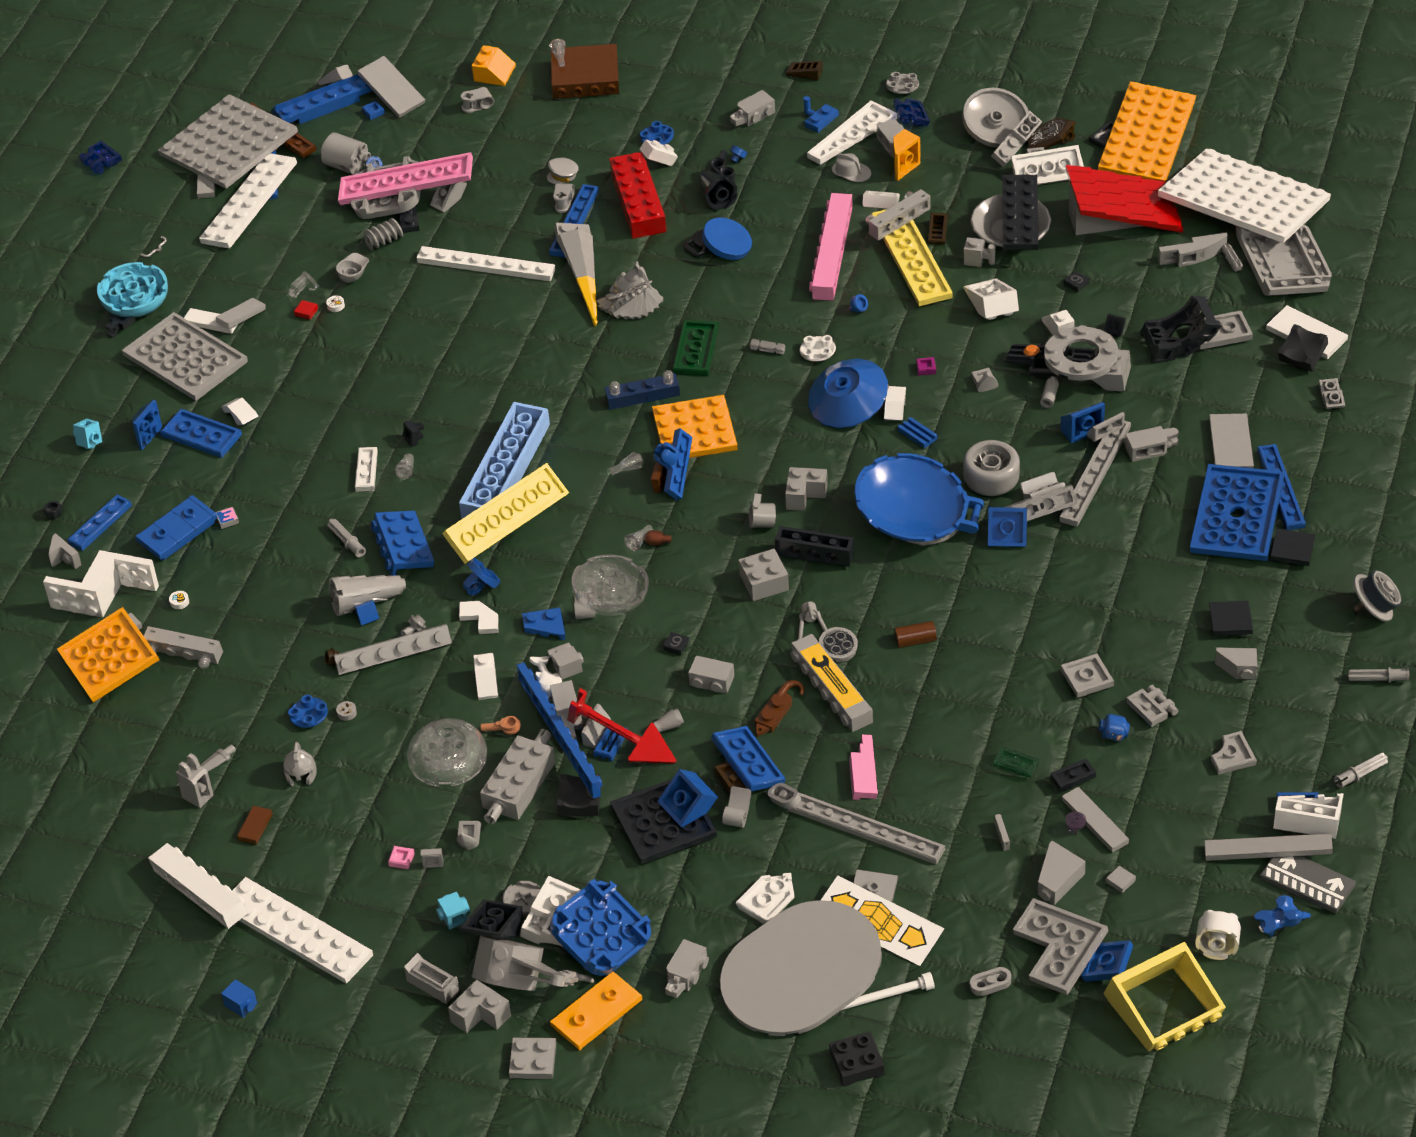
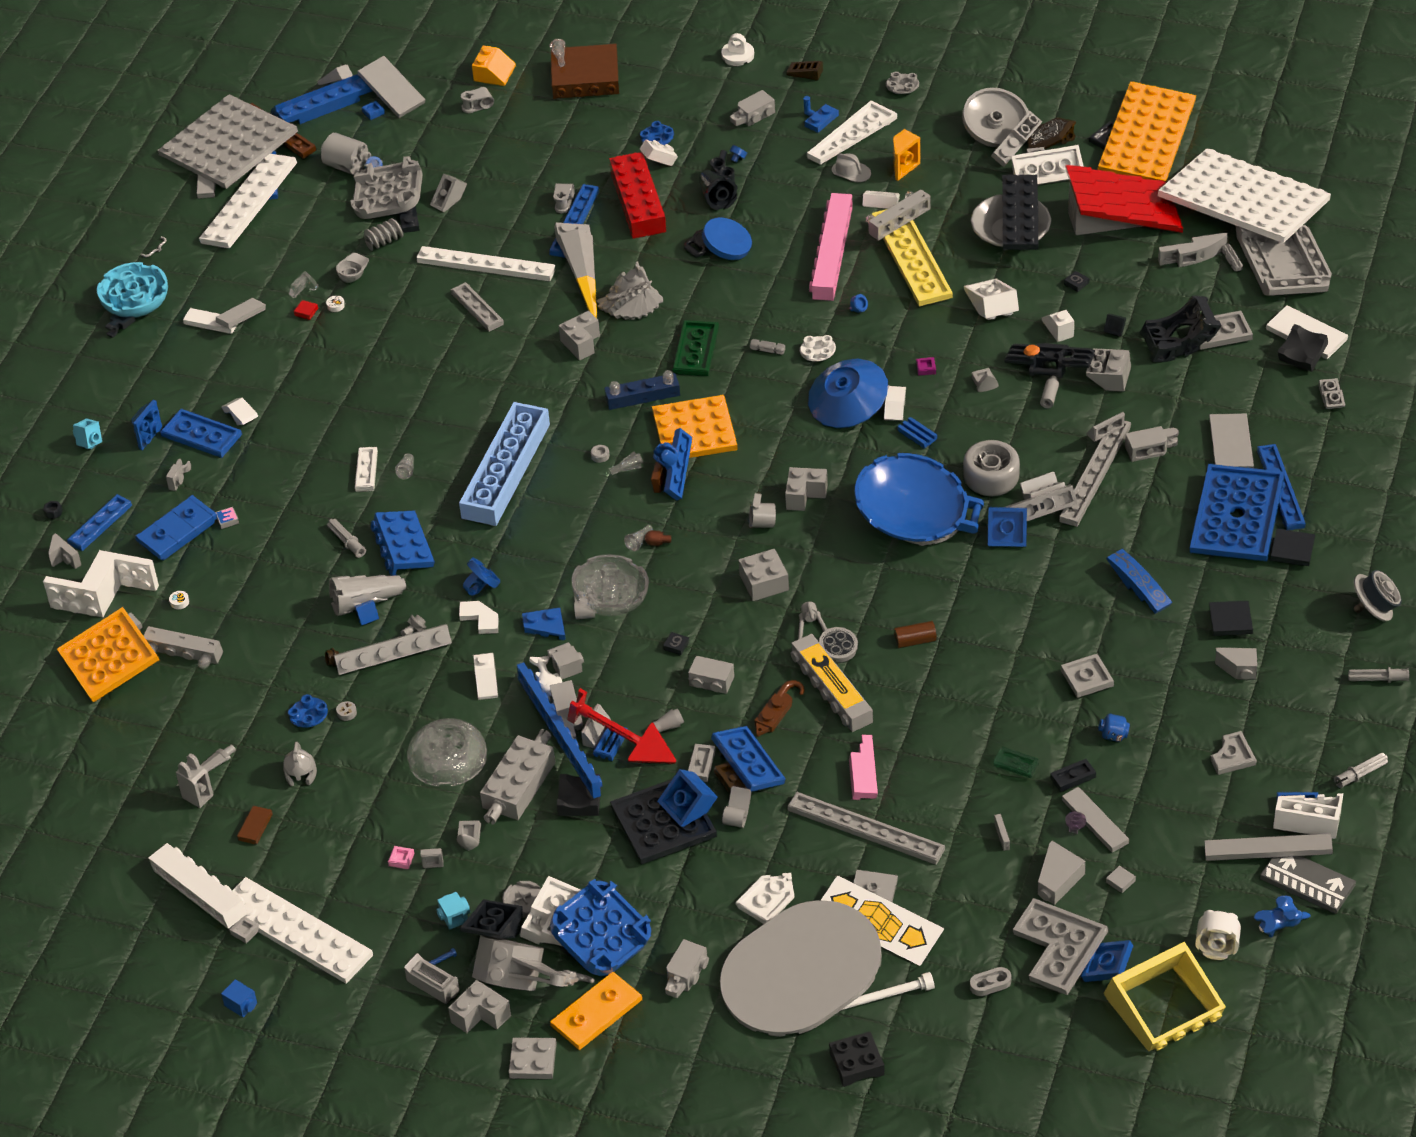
(103, 153): clear blue plate -> none
(175, 475): none -> light grey plate
(184, 356): light grey plate -> none
(244, 929): none -> light grey plate
(405, 177): bright pink plate -> none
(412, 432): black tile -> none
(452, 953): none -> blue piece
(477, 307): none -> light grey tile
(505, 513): light yellow plate -> none
(509, 725): nougat plate -> none
(561, 170): light grey piece -> none
(579, 333): none -> light grey brick
(600, 453): none -> light grey tile
(702, 760): none -> light grey plate
(737, 52): none -> white tile
(784, 796): light grey plate -> none
(814, 546): black brick -> none
(886, 132): light grey brick -> none
(911, 110): clear blue plate -> none
(937, 218): dark brown slope -> none
(975, 252): light grey brick -> none
(1078, 423): blue slope -> none
(1088, 370): light grey plate -> none
(1138, 579): none -> blue slope
(1148, 708): light grey plate -> none

